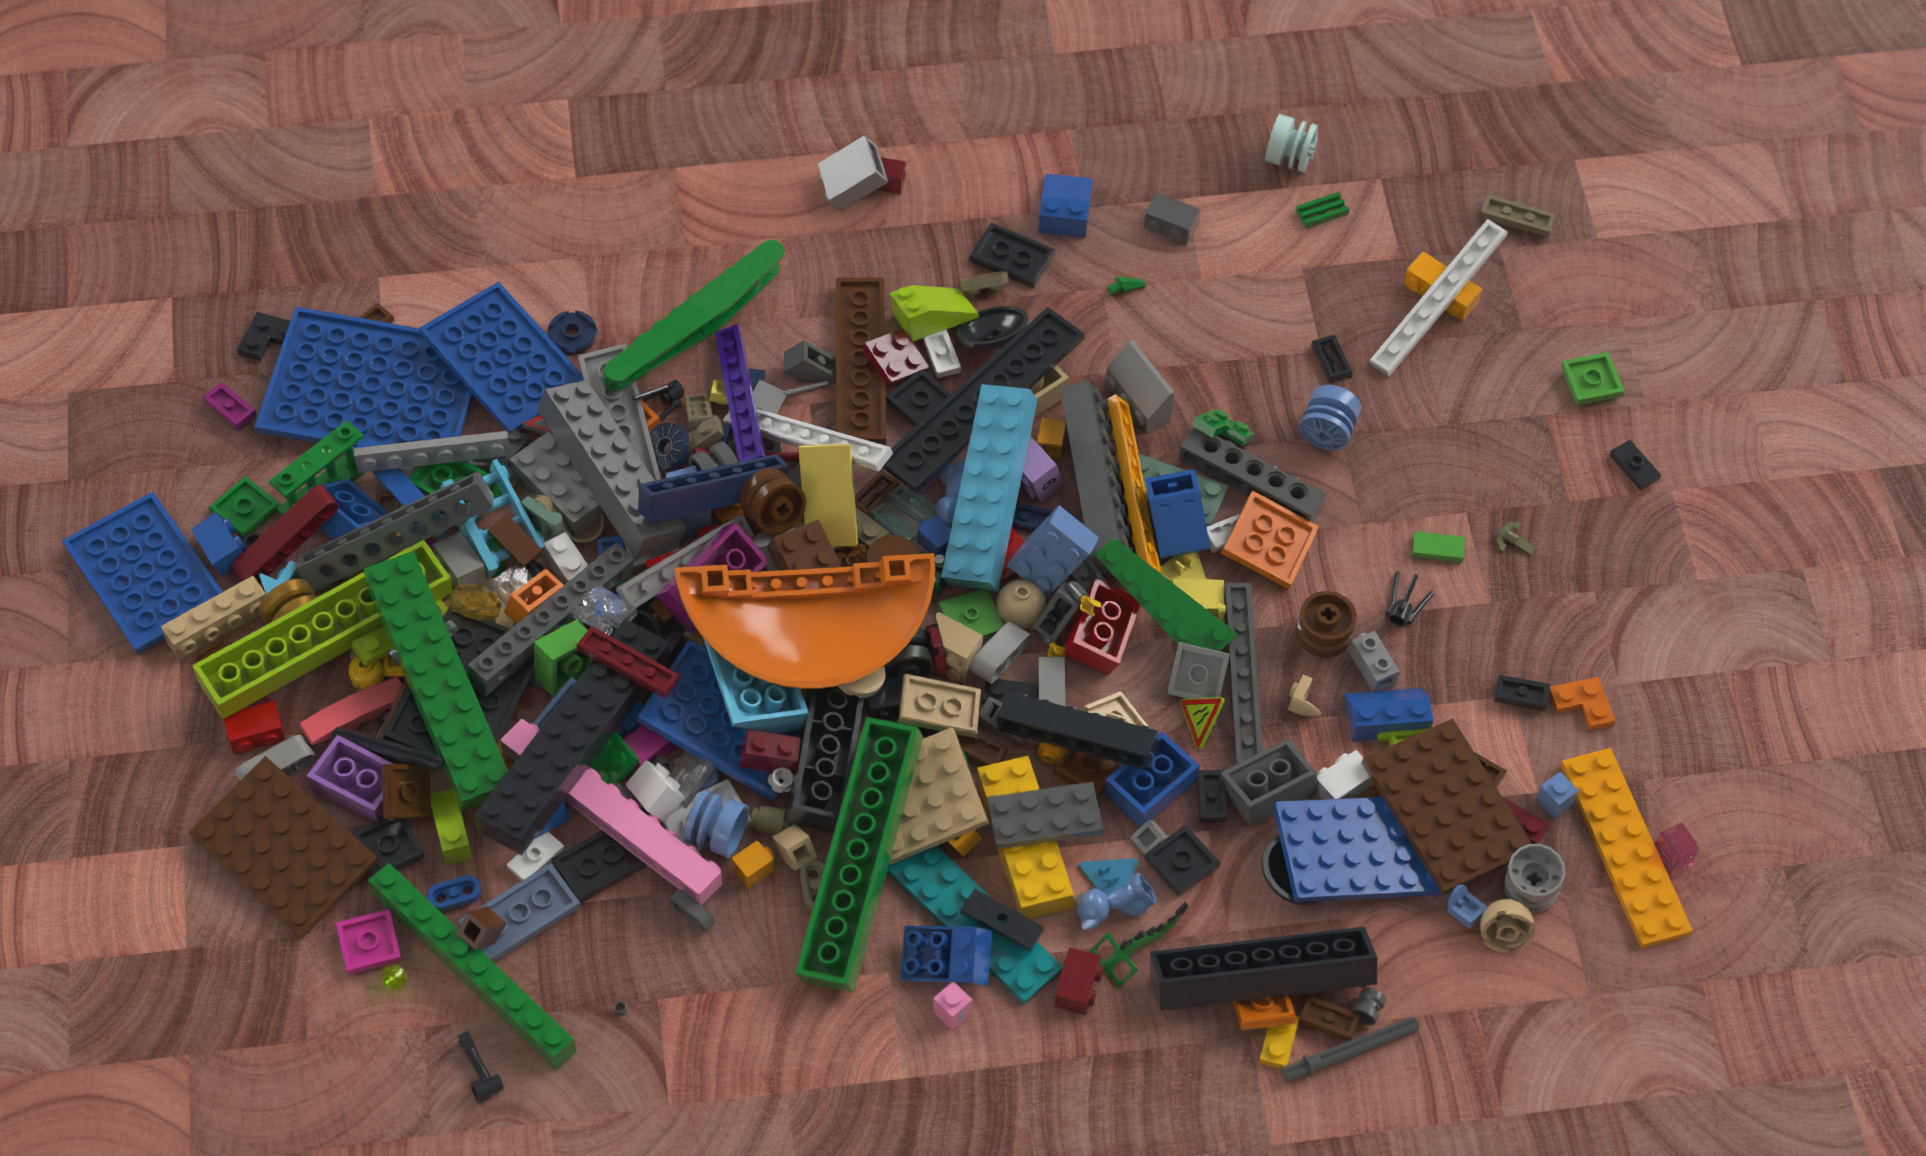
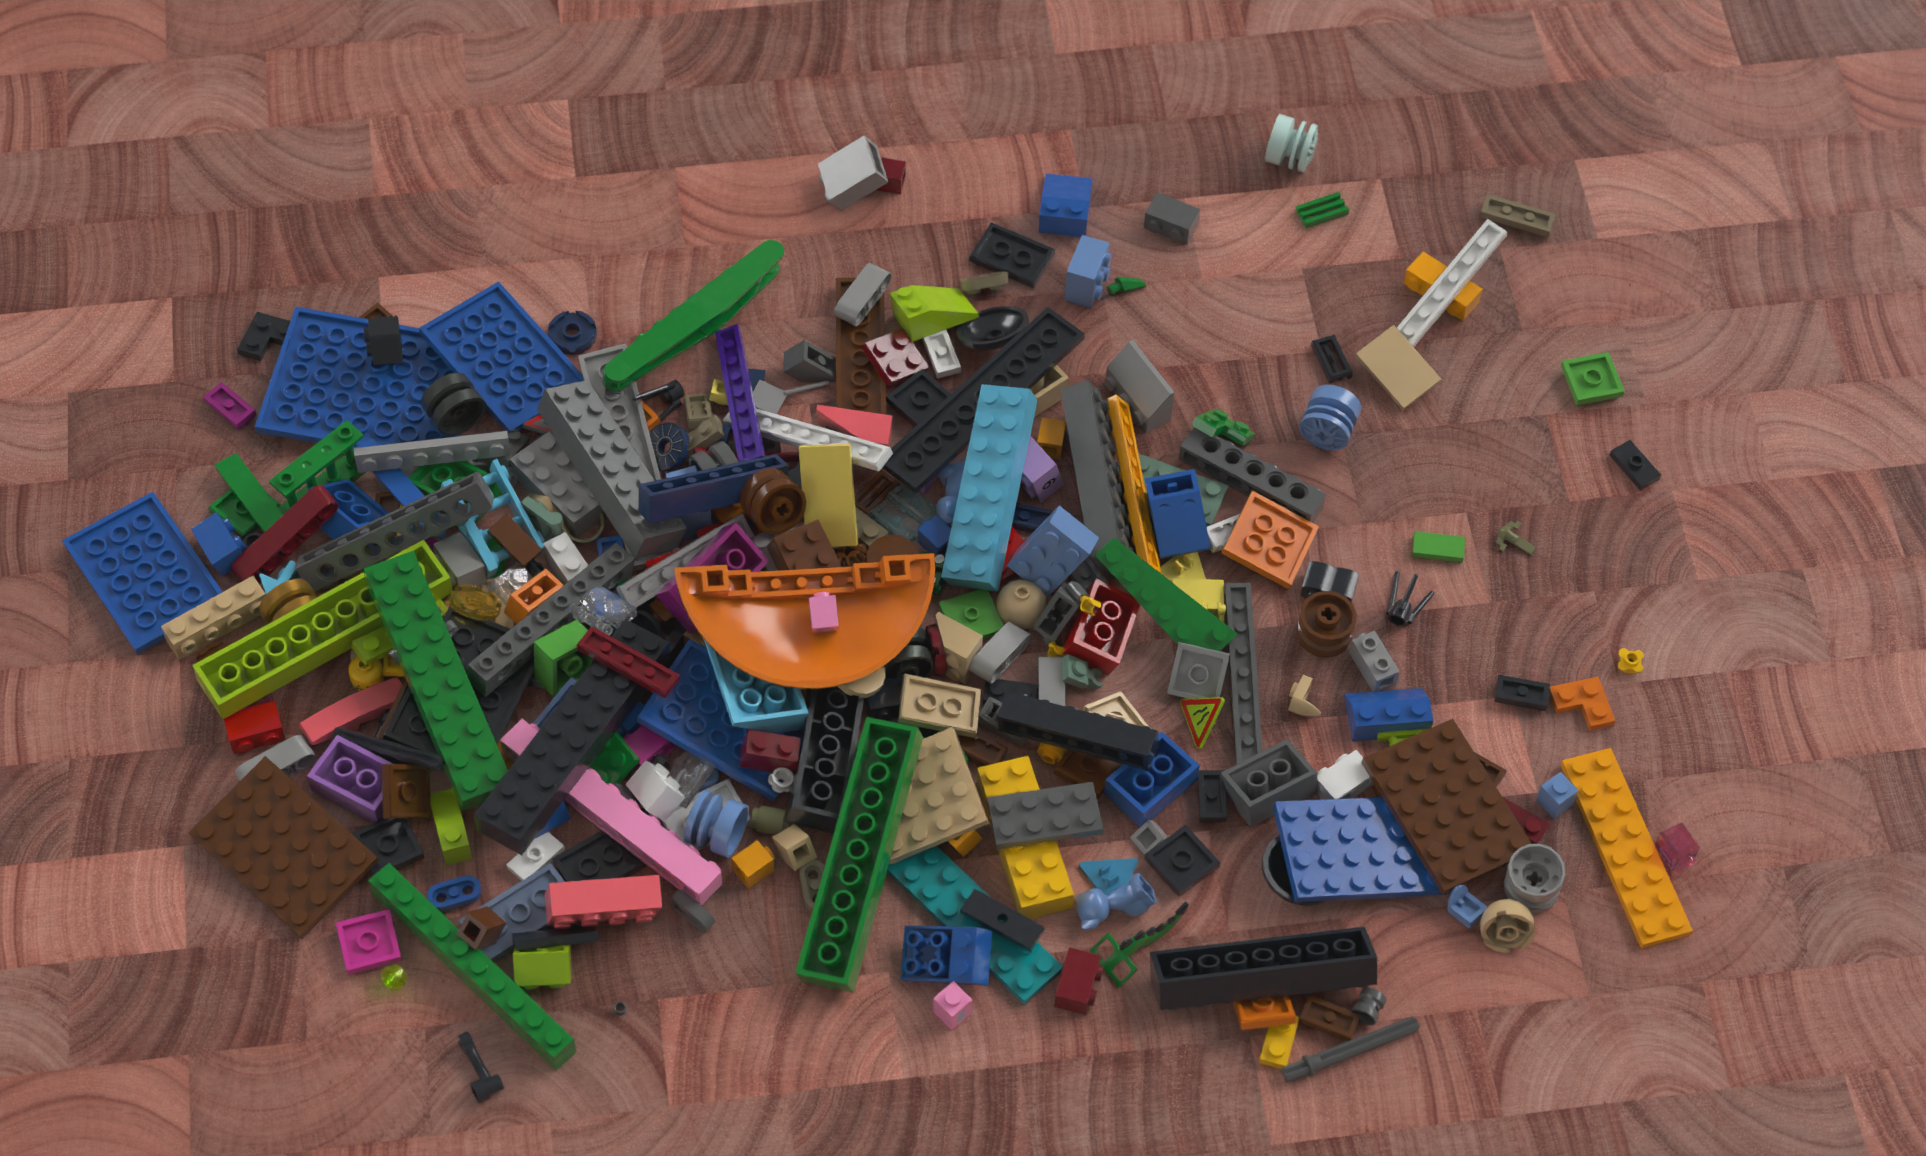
(248, 491): none -> green tile
(384, 340): none -> black brick
(453, 404): none -> pearl dark grey wheel
(542, 967): none -> lime brick
(554, 937): none -> black tile
(603, 901): none -> coral brick
(823, 612): none -> bright pink brick
(859, 424): none -> coral slope
(862, 294): none -> light grey beam
(1077, 673): none -> sand green plate
(1088, 271): none -> medium blue brick
(1325, 577): none -> black brick
(1398, 367): none -> tan tile
(1627, 666): none -> yellow plate

